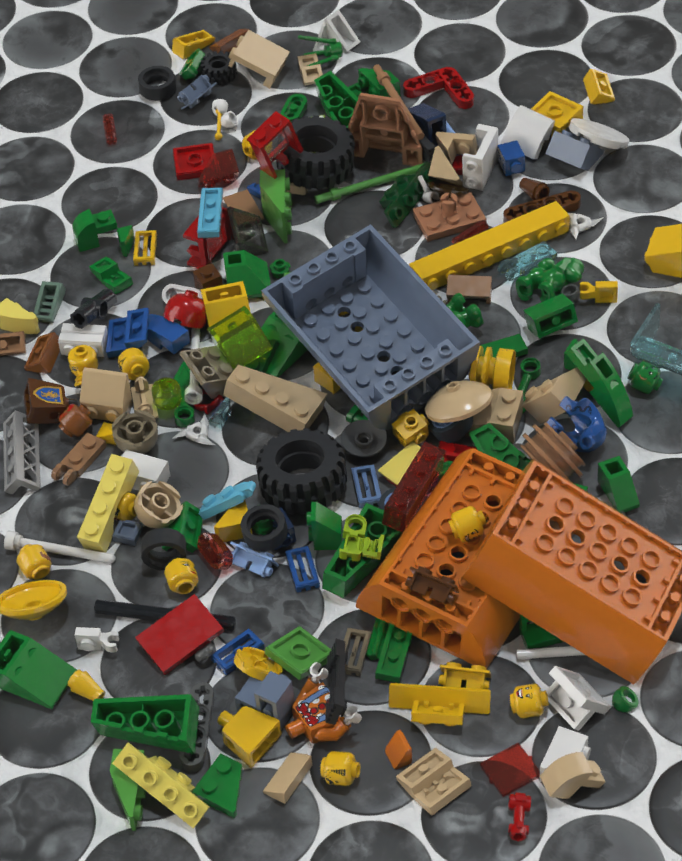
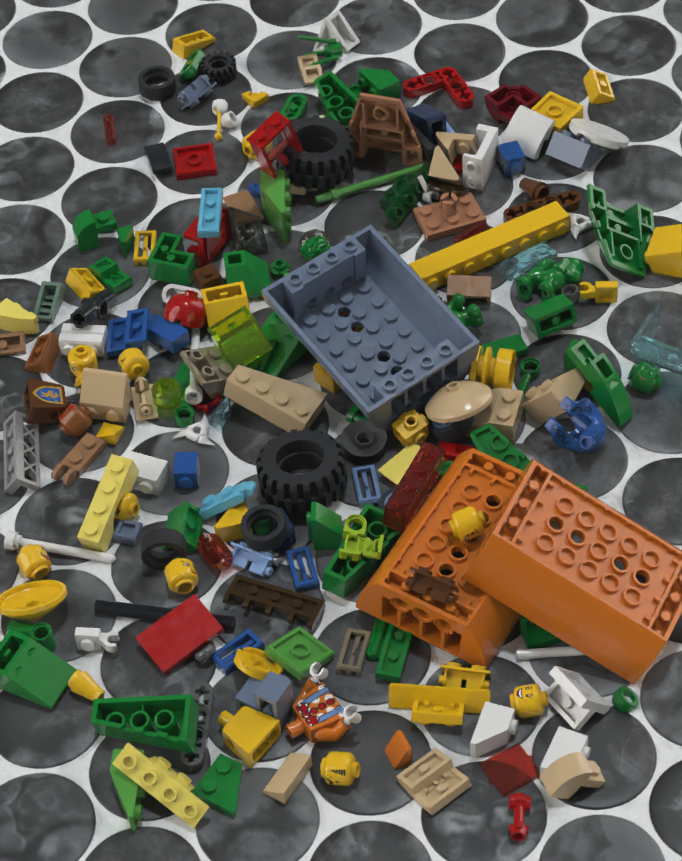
(39, 632): none -> green piece
(83, 282): none -> yellow slope
(135, 431): dark tan cylinder -> none
(157, 504): tan cylinder -> none
(158, 158): none -> black slope
(170, 262): none -> green brick
(186, 470): none -> blue brick
(220, 168): clear red slope -> none
(228, 42): dark orange slope -> none
(255, 99): none -> yellow tile
(259, 56): tan panel -> none
(275, 599): none -> dark brown hinge
(313, 244): none -> green piece
(336, 667): black container -> none
(384, 80): medium nougat bar -> none
(493, 729): none -> white slope
(506, 100): none -> dark red brick
(553, 451): medium nougat wheel -> none
(617, 484): green slope -> none
(621, 233): none -> green wedge

